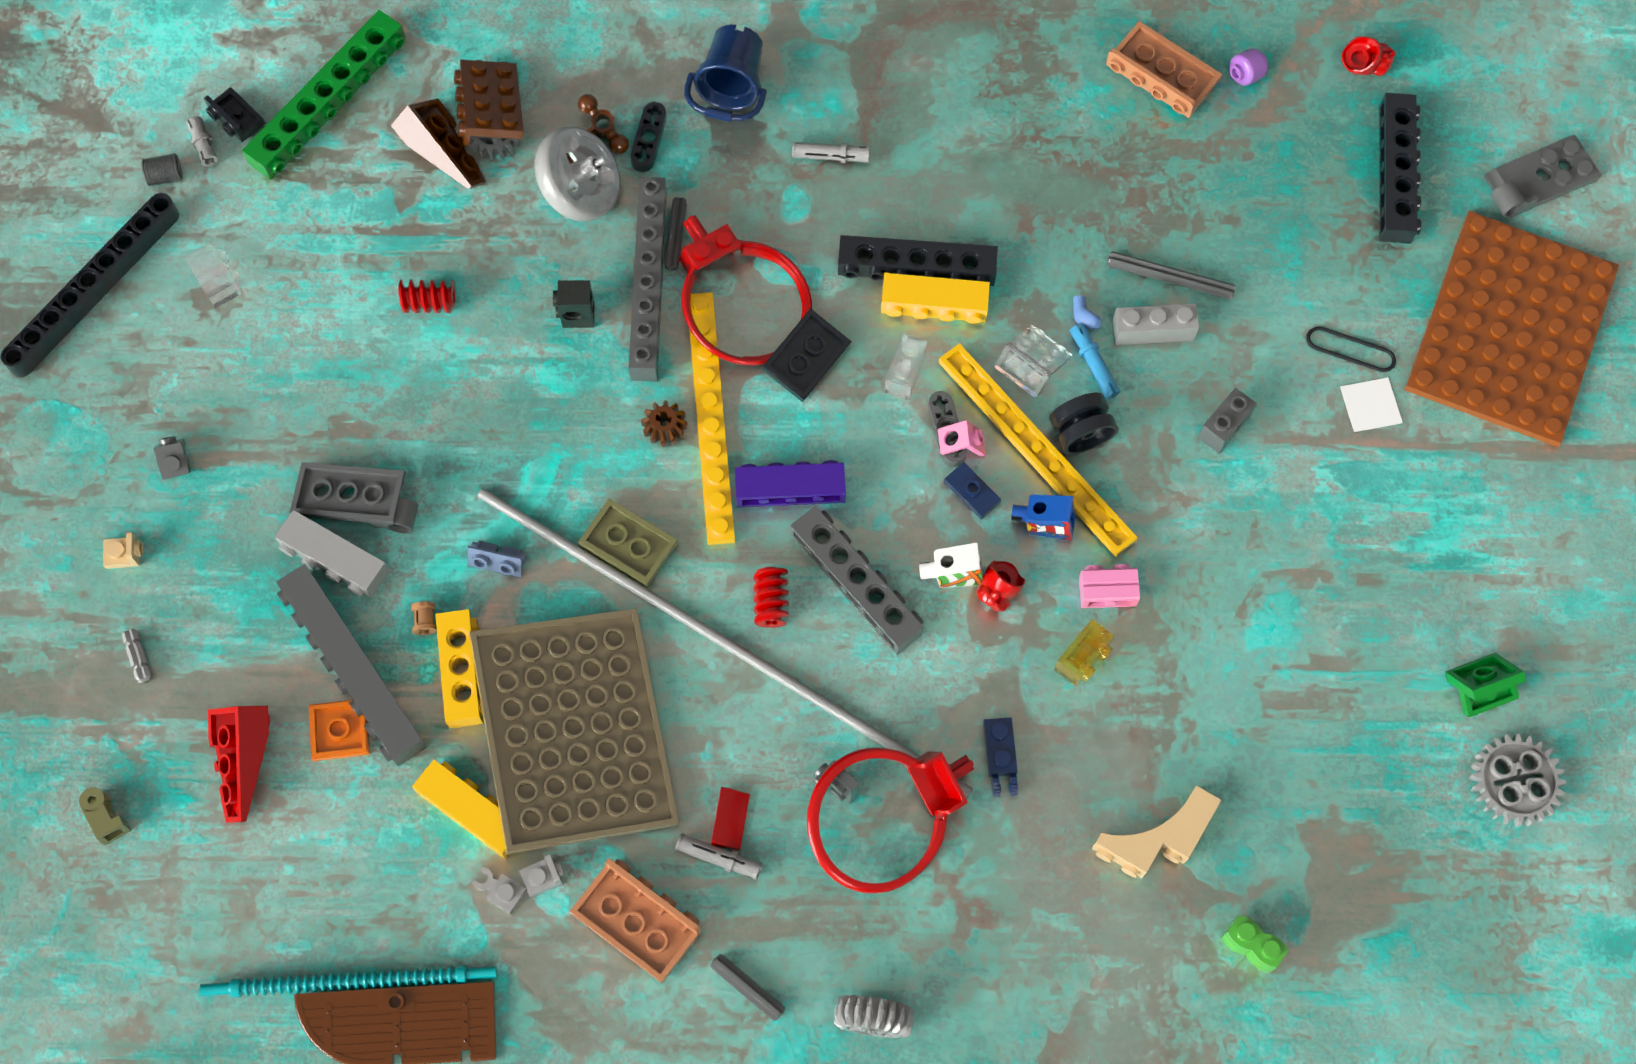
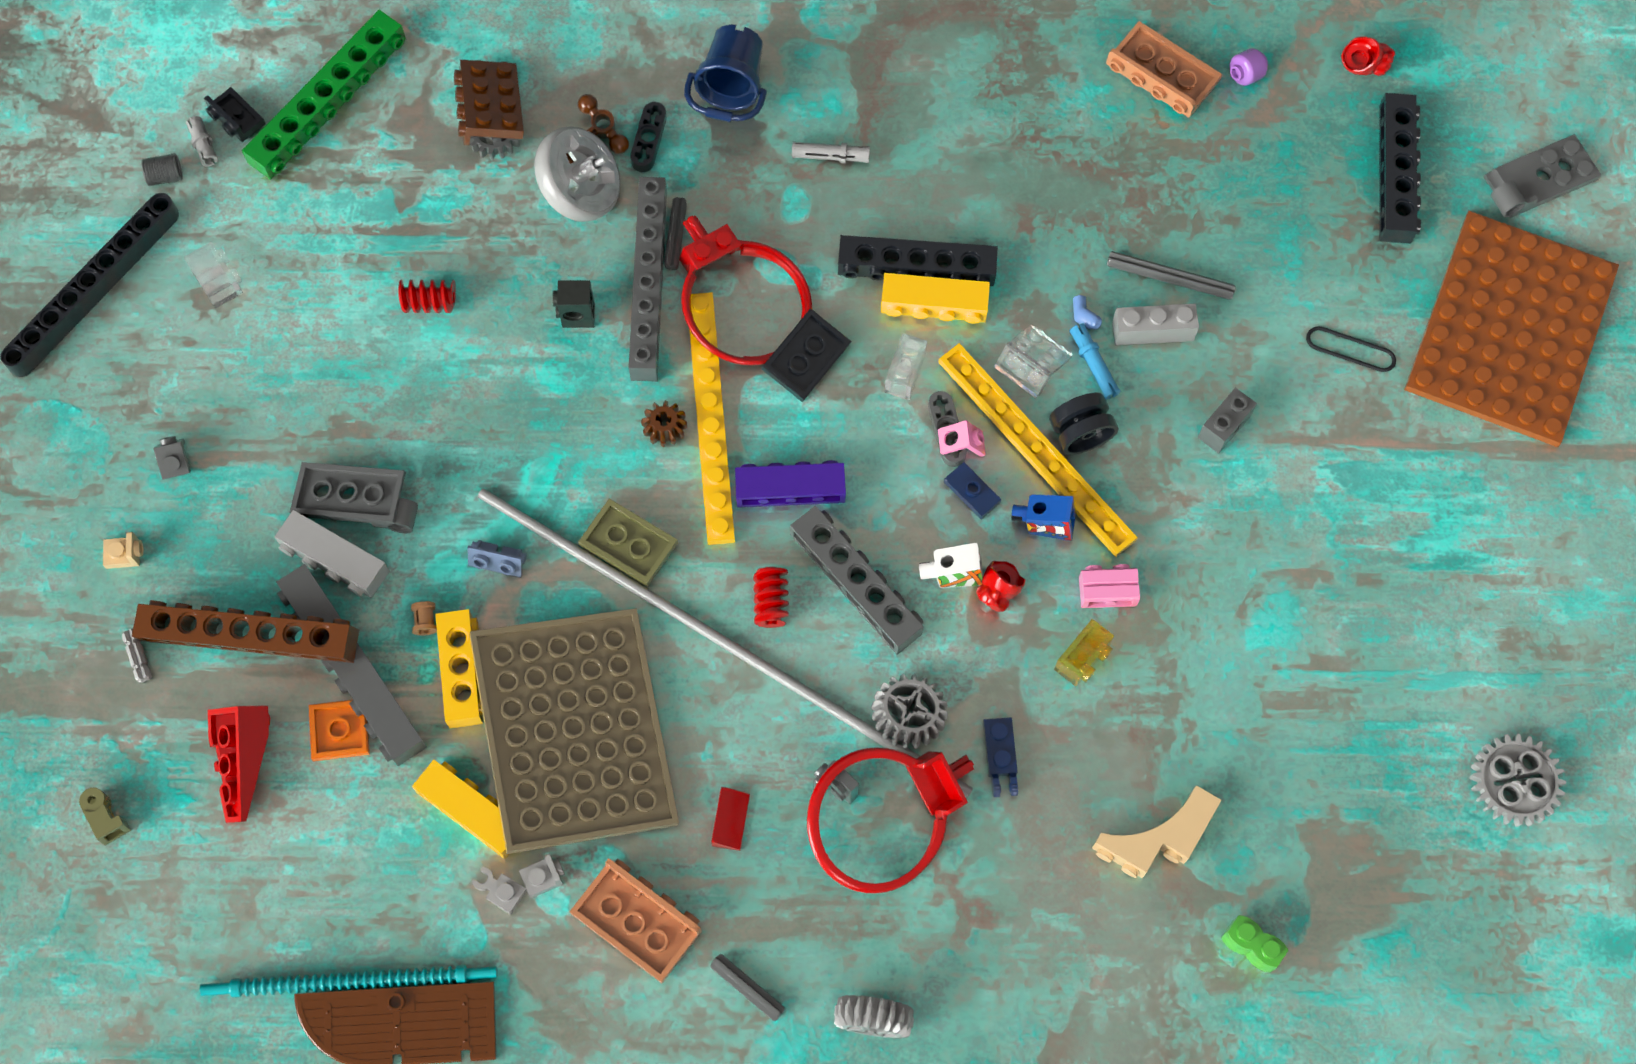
(151, 620): none -> reddish brown brick
(432, 134): reddish brown wedge -> none
(729, 860): light grey pin -> none
(890, 698): none -> light grey gear
(1371, 404): white sticker -> none
(1486, 683): green bracket -> none

